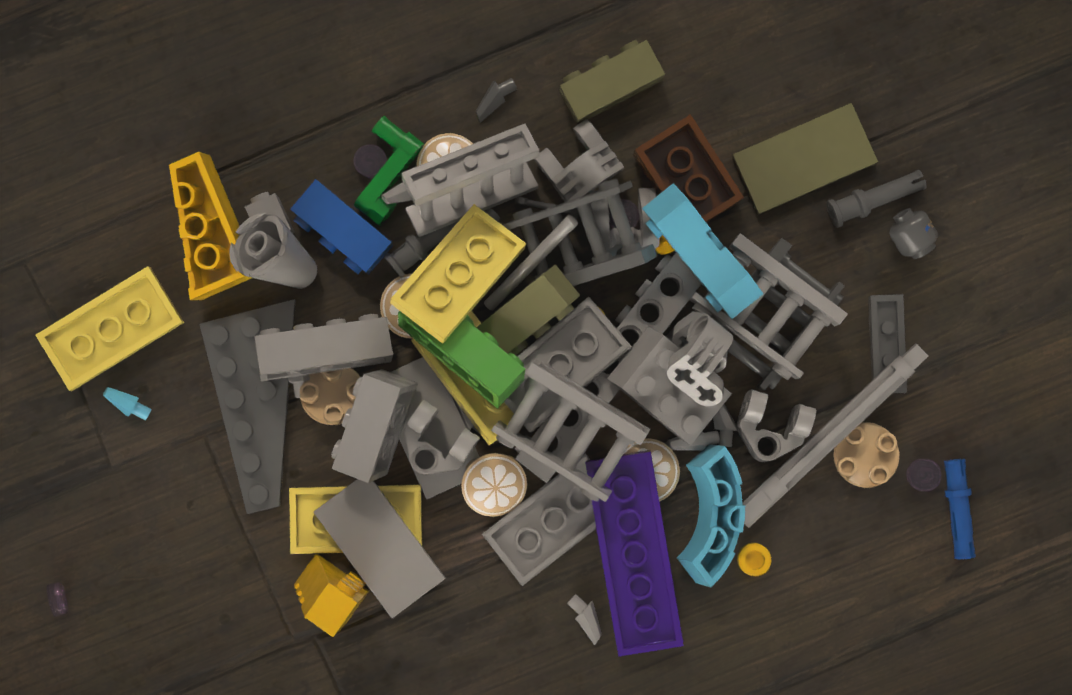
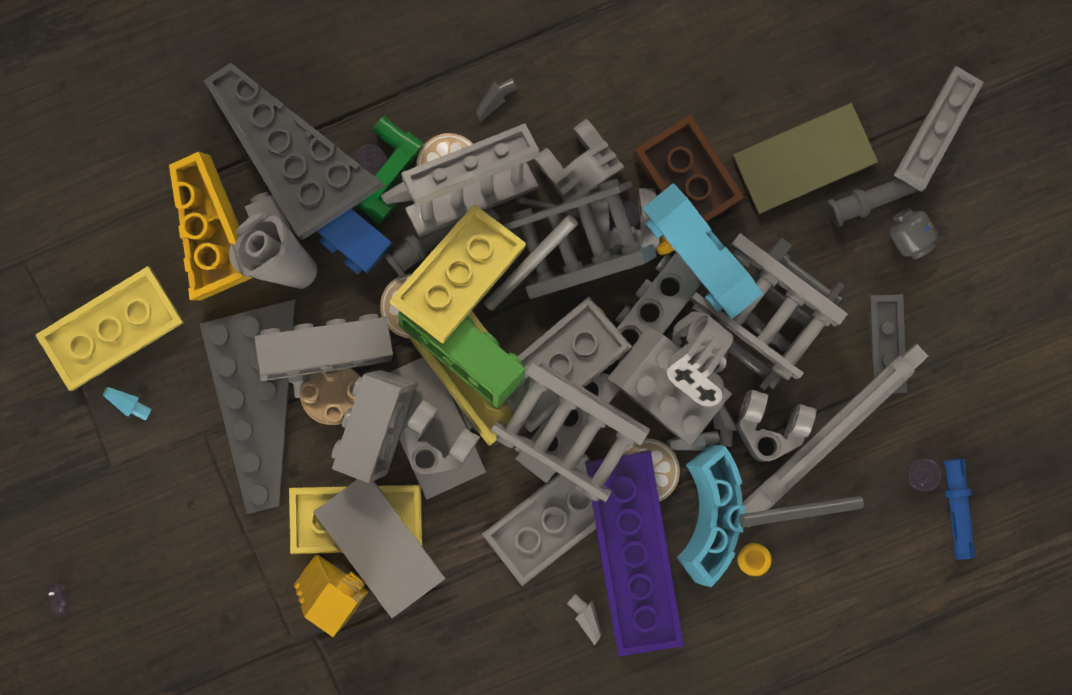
(299, 165): none -> dark grey wing
(494, 484): dish -> none
(531, 310): olive brick -> none
(611, 80): olive brick -> none
(801, 511): none -> dark grey bar
(867, 456): tan dish -> none
(938, 128): none -> light grey tile

